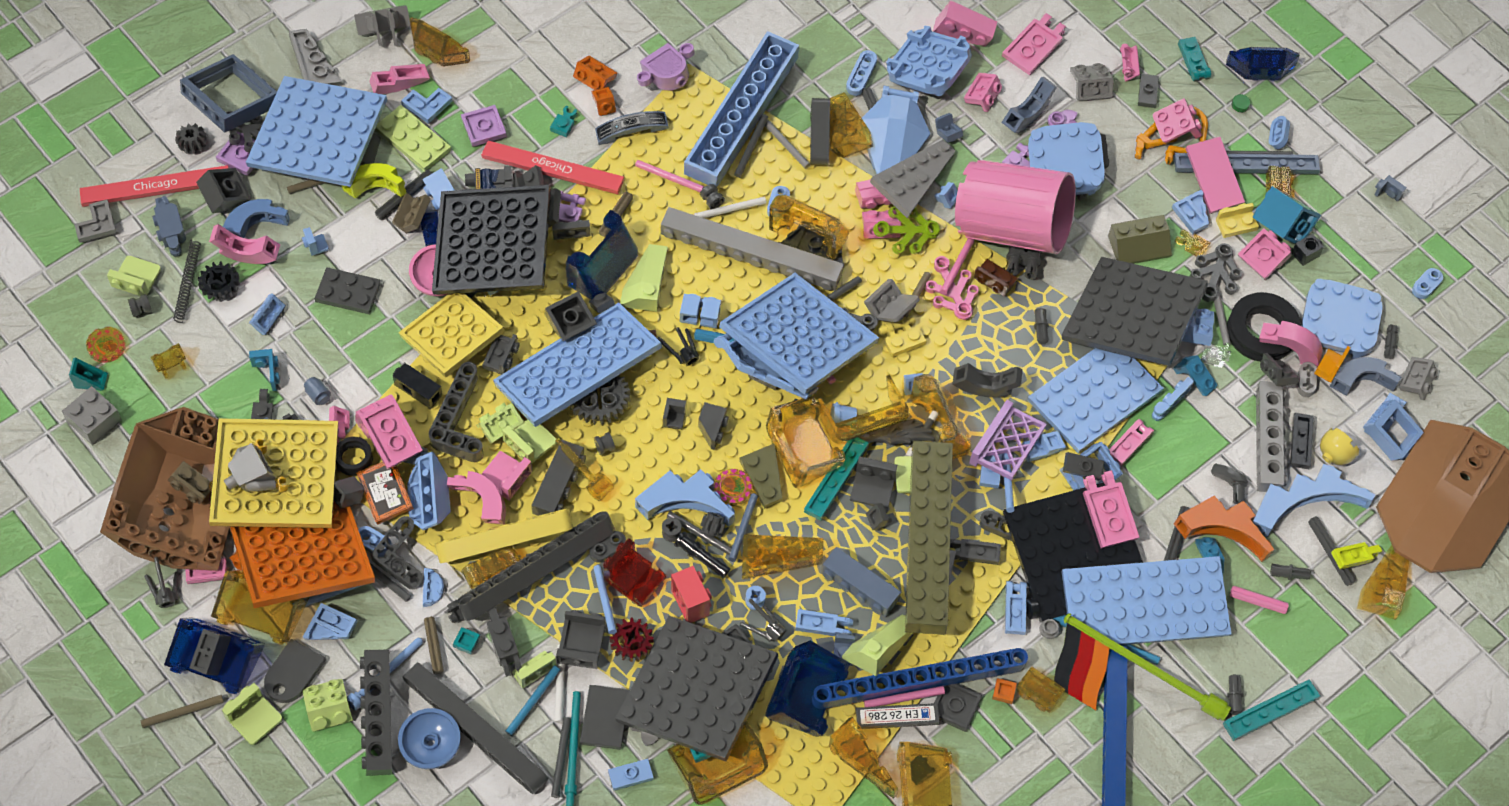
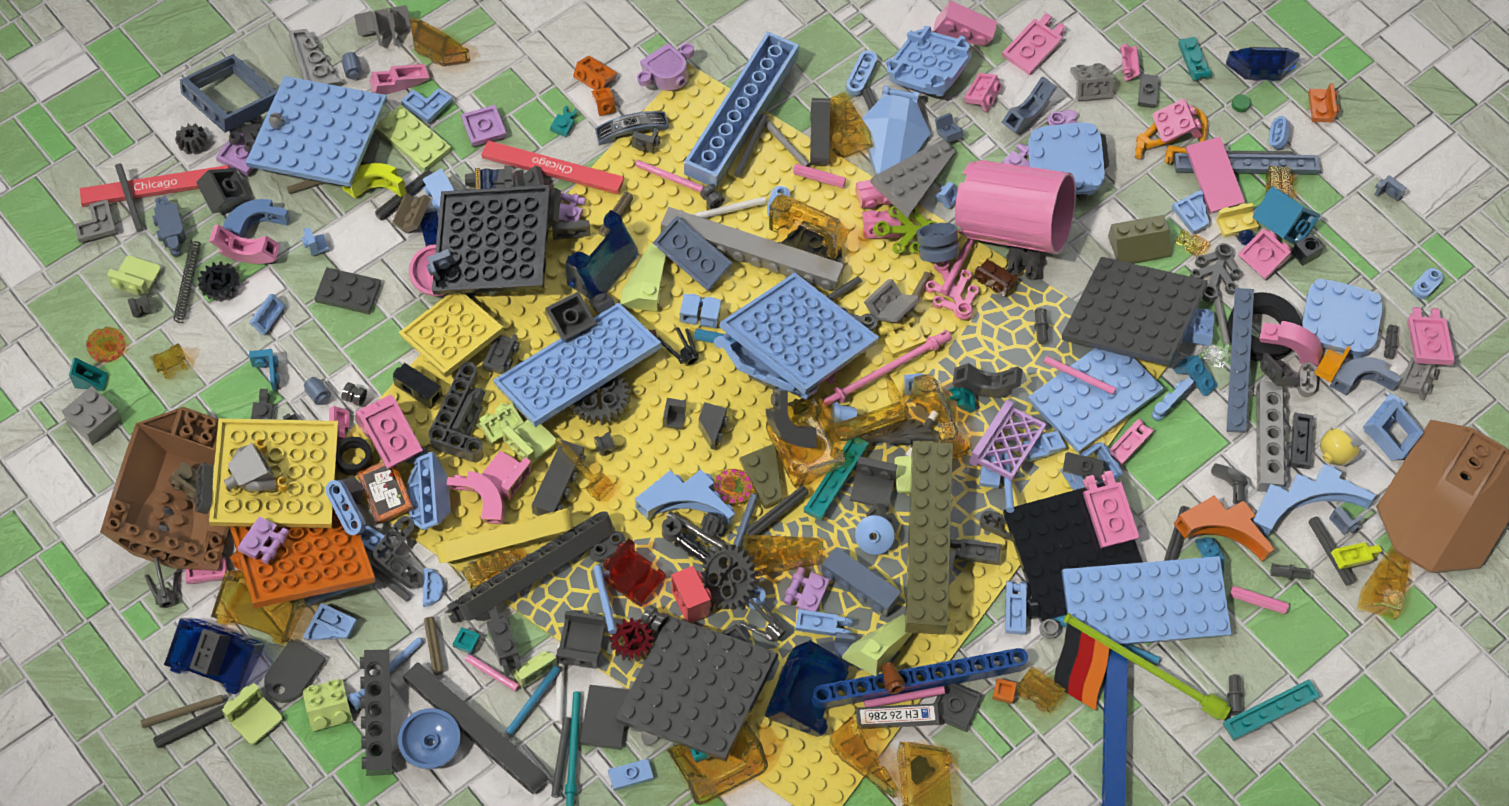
(129, 198): none -> dark grey bar
(189, 726): none -> dark grey axle
(204, 488): none -> dark grey beam
(258, 537): none -> lavender plate
(276, 120): none -> light grey hinge
(339, 503): none -> light blue plate
(351, 65): none -> sand blue brick
(354, 394): none -> dark grey wheel
(439, 261): none -> sand blue bracket
(469, 412): none -> dark grey hinge
(492, 672): none -> bright pink bar
(645, 142): none -> dark grey bracket
(654, 618): none -> dark grey wheel
(692, 253): none -> sand blue tile
(729, 576): none -> dark grey gear
(777, 511): none -> dark grey axle
(783, 427): none -> dark grey arch
(812, 594): none -> lavender plate
(819, 175): none -> bright pink axle
(877, 525): none -> light blue dish
(892, 679): none -> dark orange cone
(932, 343): none -> bright pink bar
(938, 242): none -> sand blue wheel
(964, 398): none -> teal plate
(1080, 375): none -> bright pink bar
(1240, 360): none -> sand blue plate
(1245, 236): none -> clear blue plate
(1323, 104): none -> orange bracket
(1343, 521): none -> sand blue bracket
(1430, 338): none -> bright pink tile

